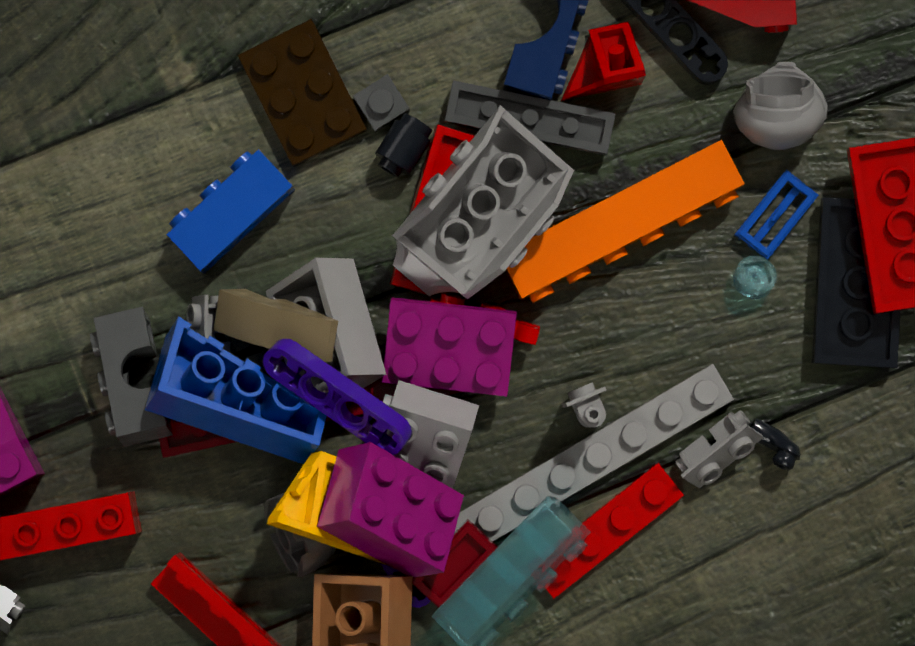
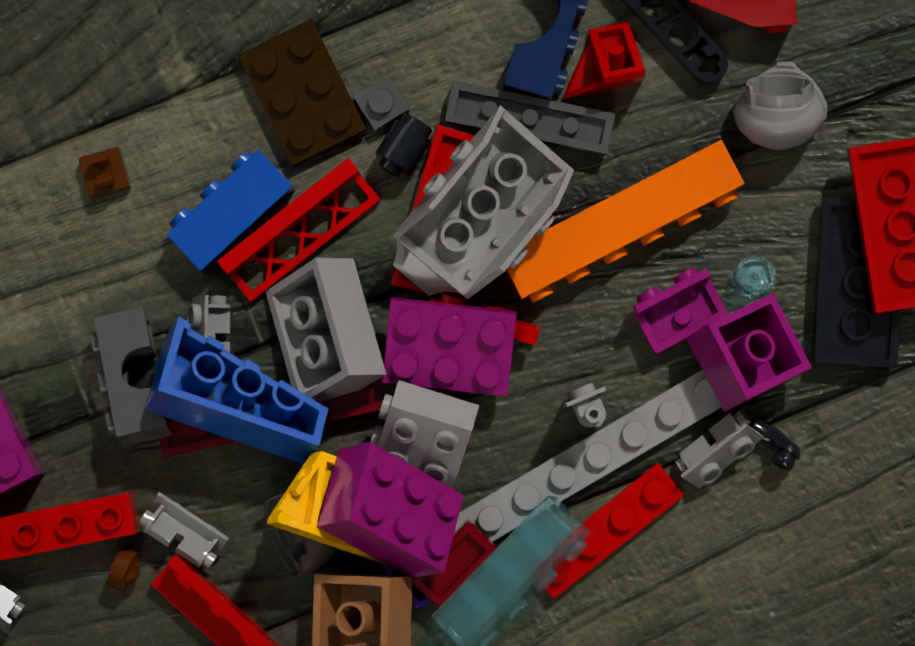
(105, 172): none -> reddish brown tile
(124, 569): none -> reddish brown tile
(169, 520): none -> light grey hinge
(266, 320): dark tan slope -> none
(288, 218): none -> red fence
(340, 391): dark purple beam -> none
(679, 310): none -> magenta bracket
(748, 352): none -> magenta brick
(754, 242): blue tile -> none

